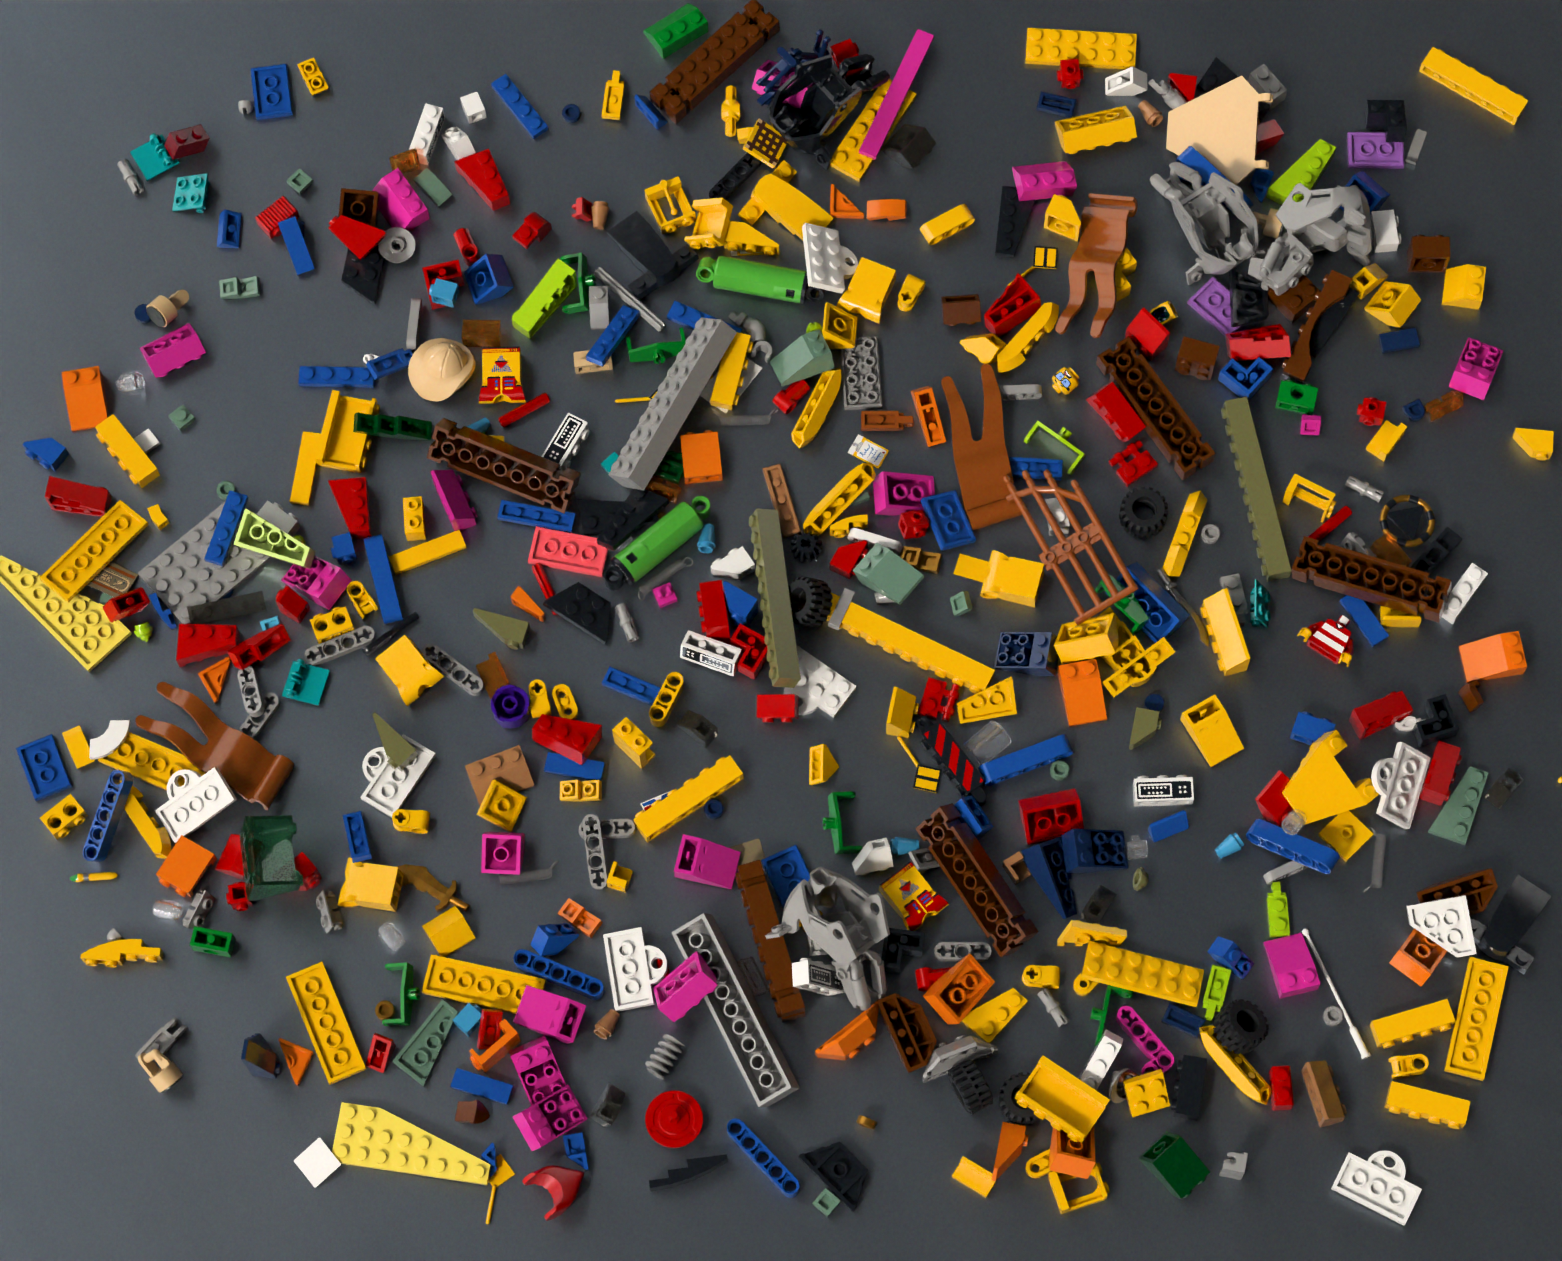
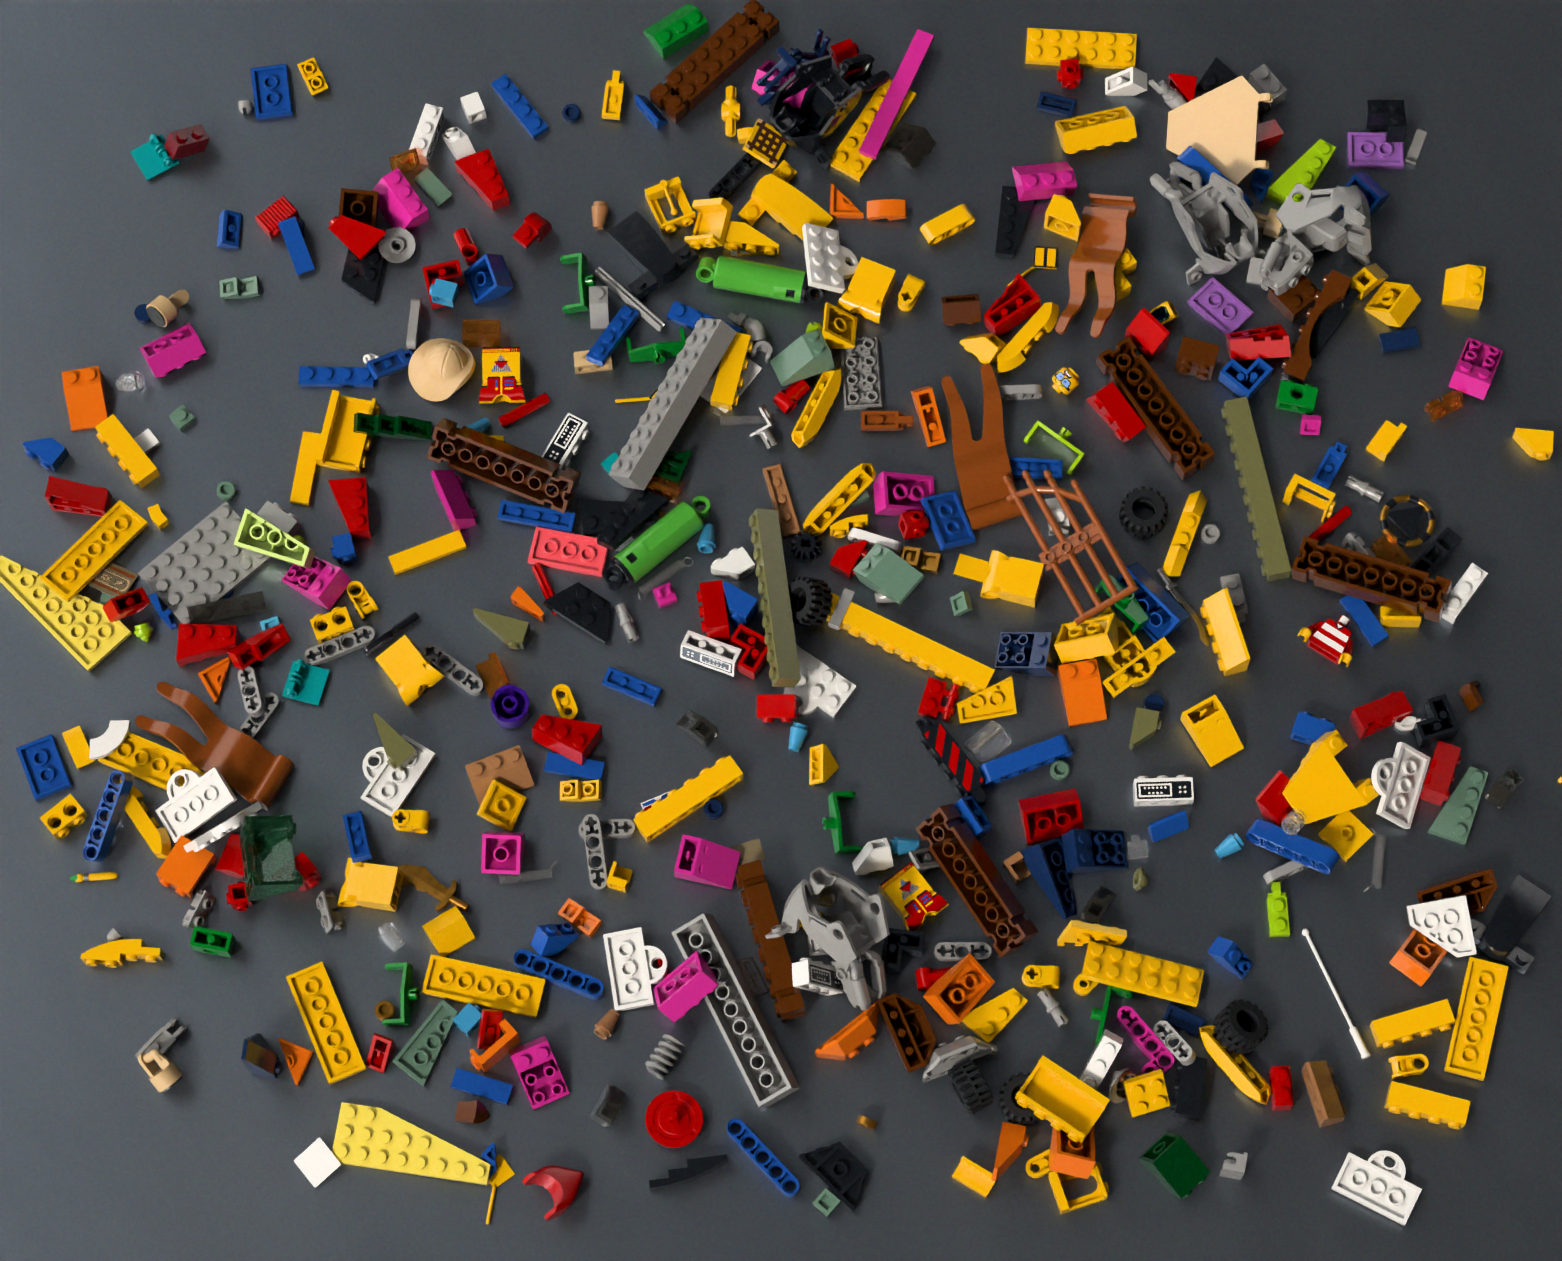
(130, 177): light grey pin -> none
(167, 910): clear brick -> none
(191, 193): teal hinge -> none
(222, 829): none -> white plate
(226, 528): blue plate -> none
(292, 604): red slope -> none
(299, 181): sand green plate -> none
(383, 579): blue beam -> none
(414, 518): yellow brick -> none
(539, 701): yellow piece -> none
(545, 299): lime wedge -> none
(549, 1014): dark pink slope -> none
(550, 1118): dark pink slope -> none
(575, 1149): blue slope -> none
(583, 209): red tile -> none
(633, 742): yellow panel -> none
(666, 690): yellow beam -> none
(701, 457): orange panel -> none
(764, 431): none -> light grey bracket
(785, 871): blue tile -> none
(798, 734): none -> dark azure cone
(868, 451): white sticker -> none
(901, 713): yellow slope -> none
(926, 777): piece -> none
(1137, 467): red plate -> none
(1150, 113): medium nougat cone -> none
(1182, 1045): none -> light grey beam
(1215, 990): lime hinge -> none
(1247, 299): black wing -> none
(1259, 601): teal hinge -> none
(1291, 965): dark pink slope -> none
(1330, 465): none -> blue hinge
(1333, 1015): light grey tile -> none
(1371, 411): red brick -> none
(1384, 231): white brick -> none
(1414, 411): dark blue tile -> none
(1428, 253): reddish brown brick -> none
(1473, 85): yellow brick -> none
(1493, 657): orange slope -> none

